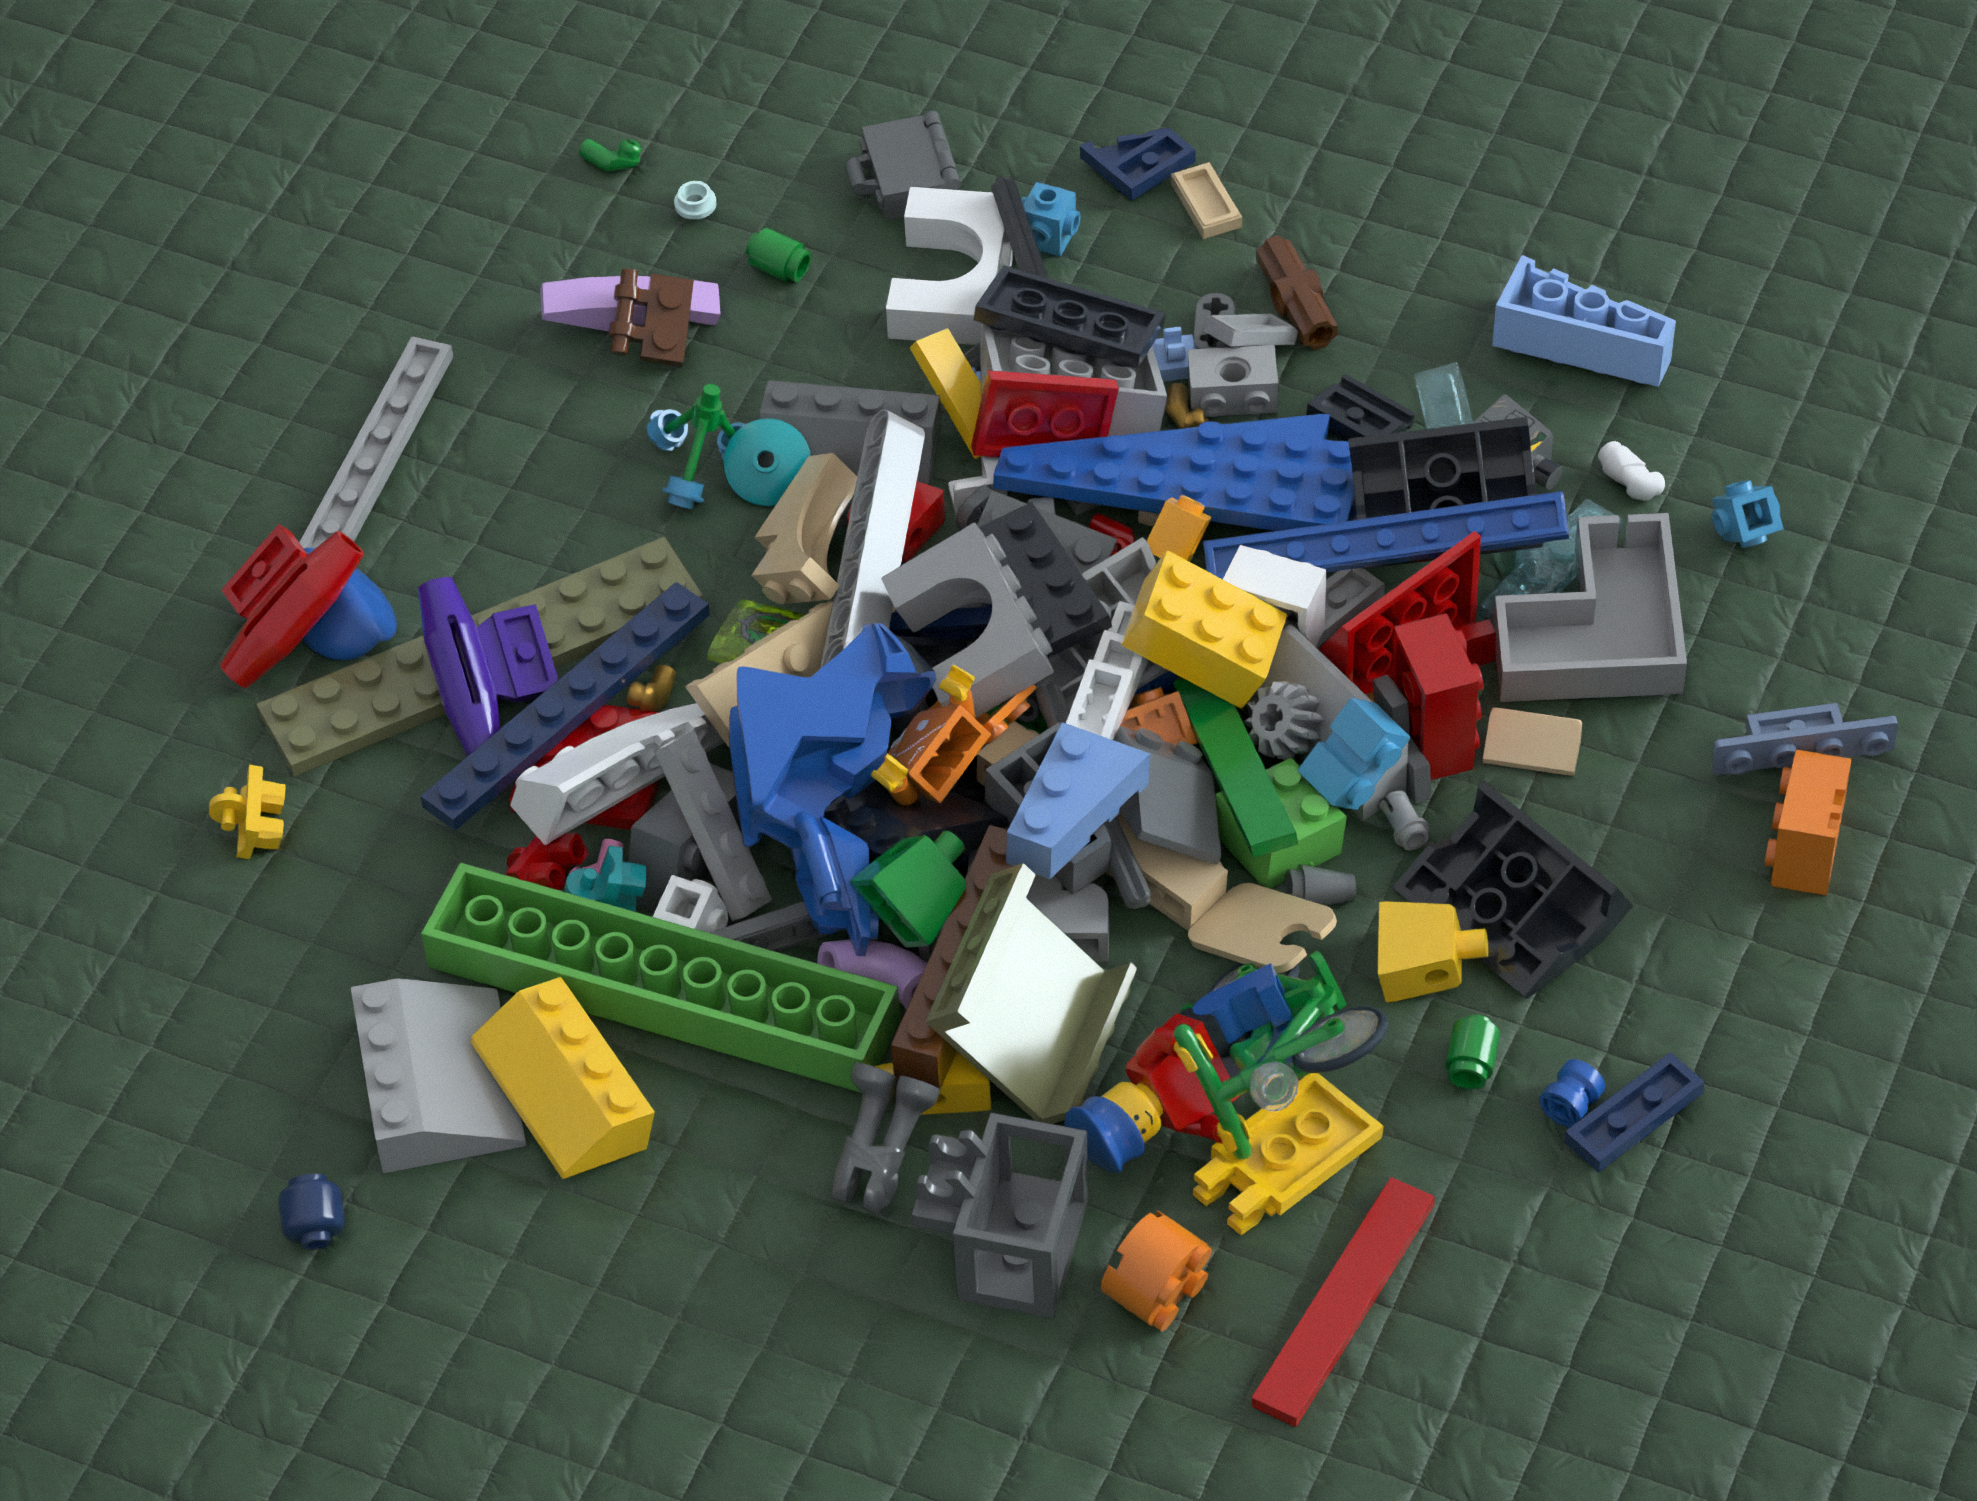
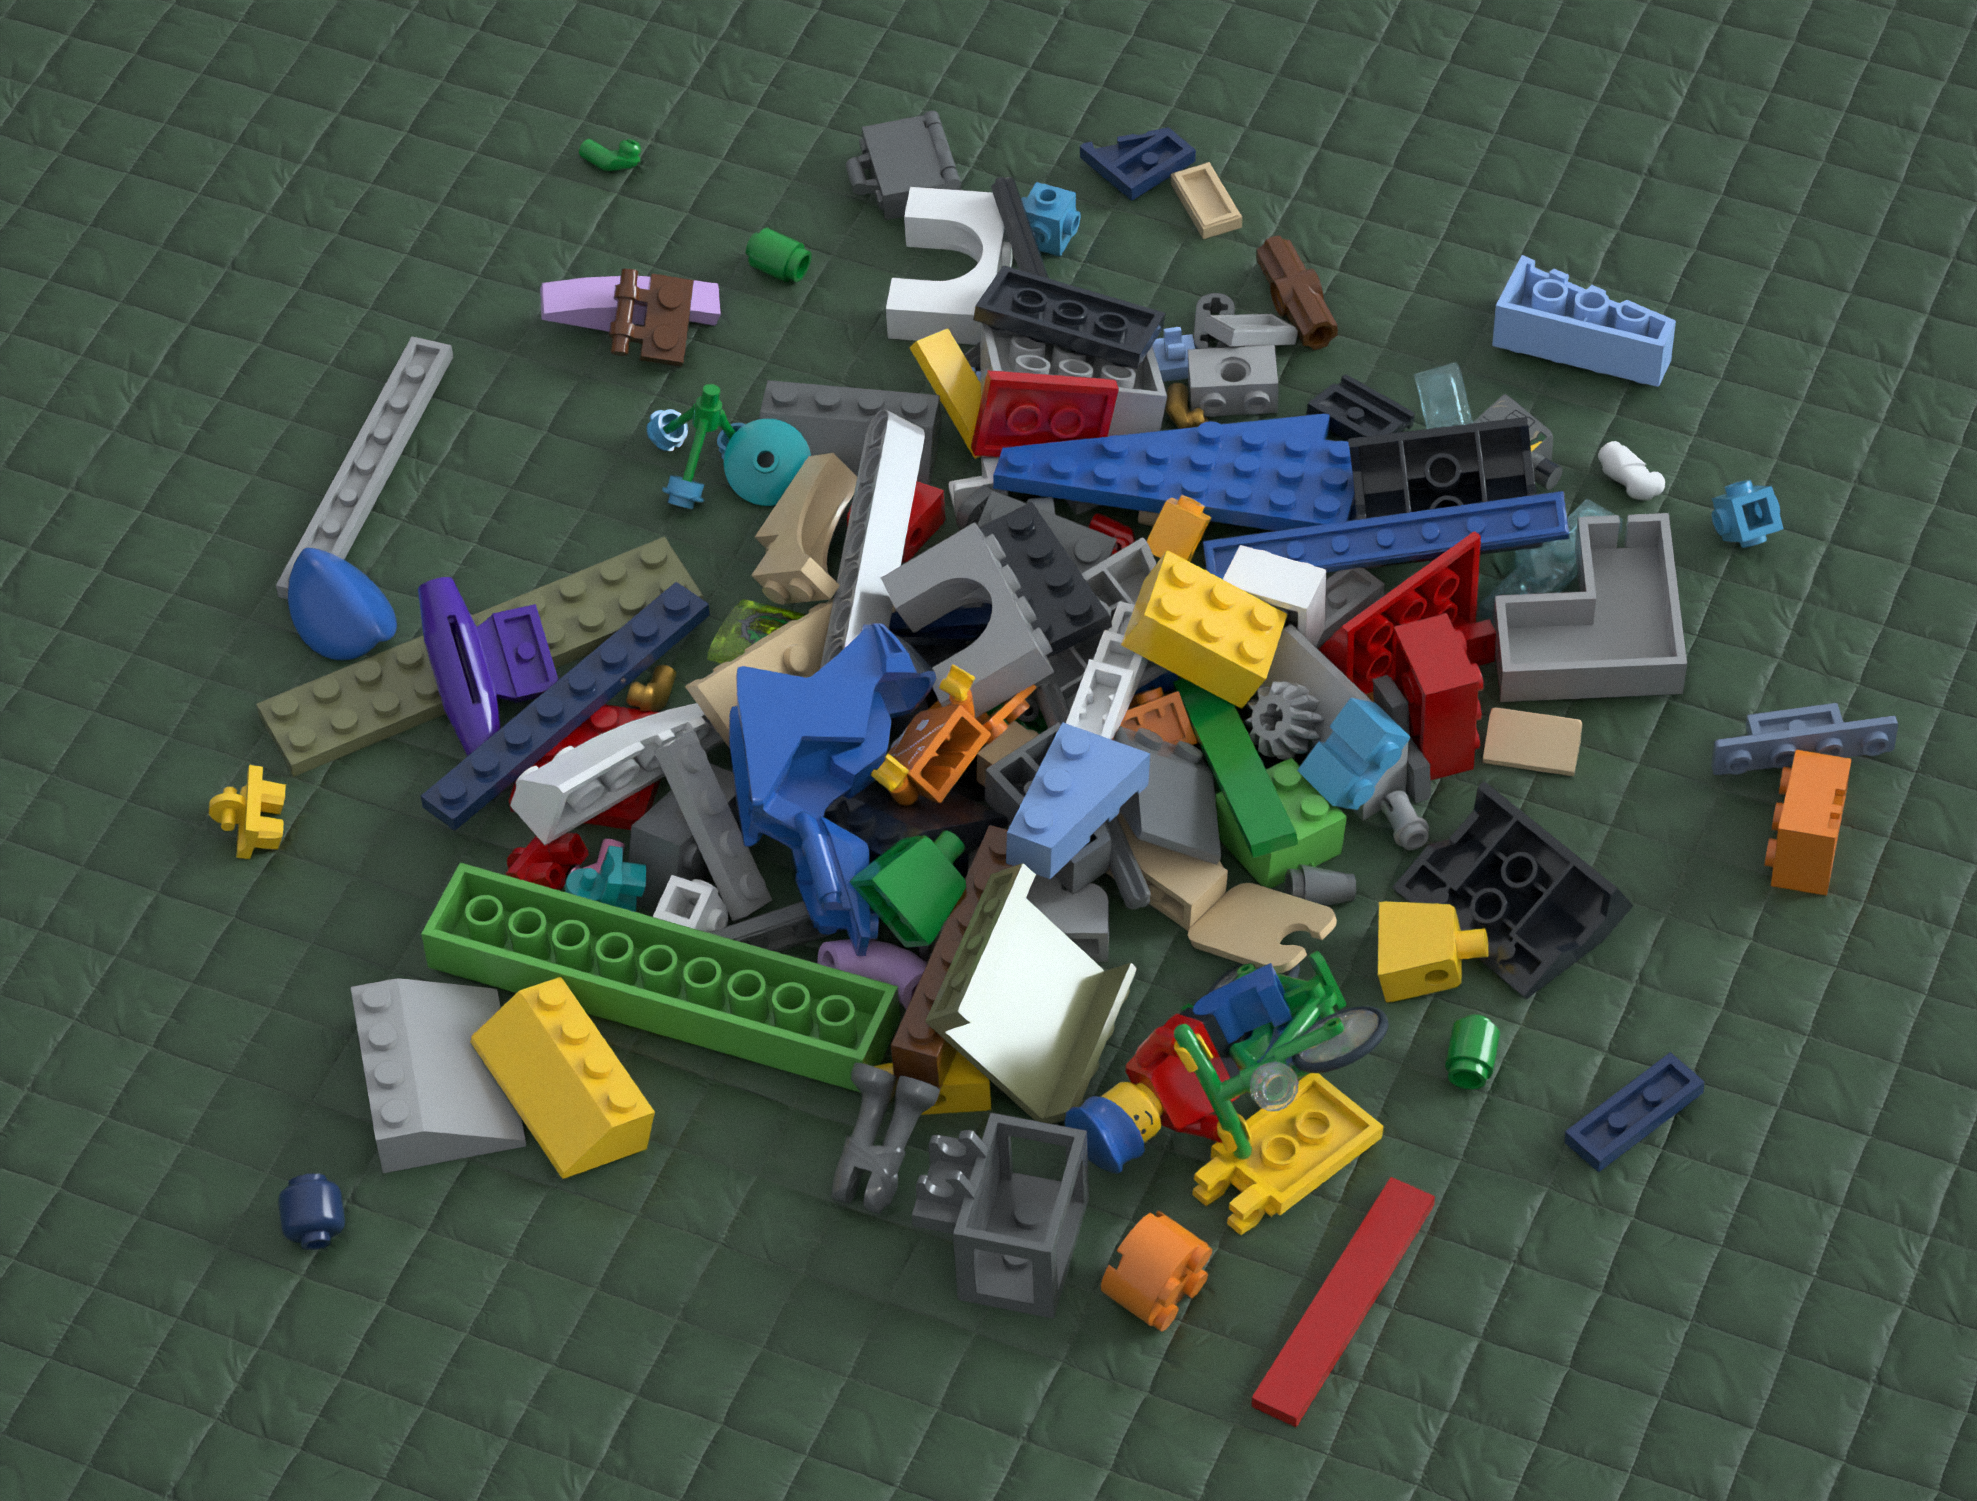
(283, 597): red plate -> none
(695, 200): light aqua plate -> none
(1569, 1097): blue wheel -> none

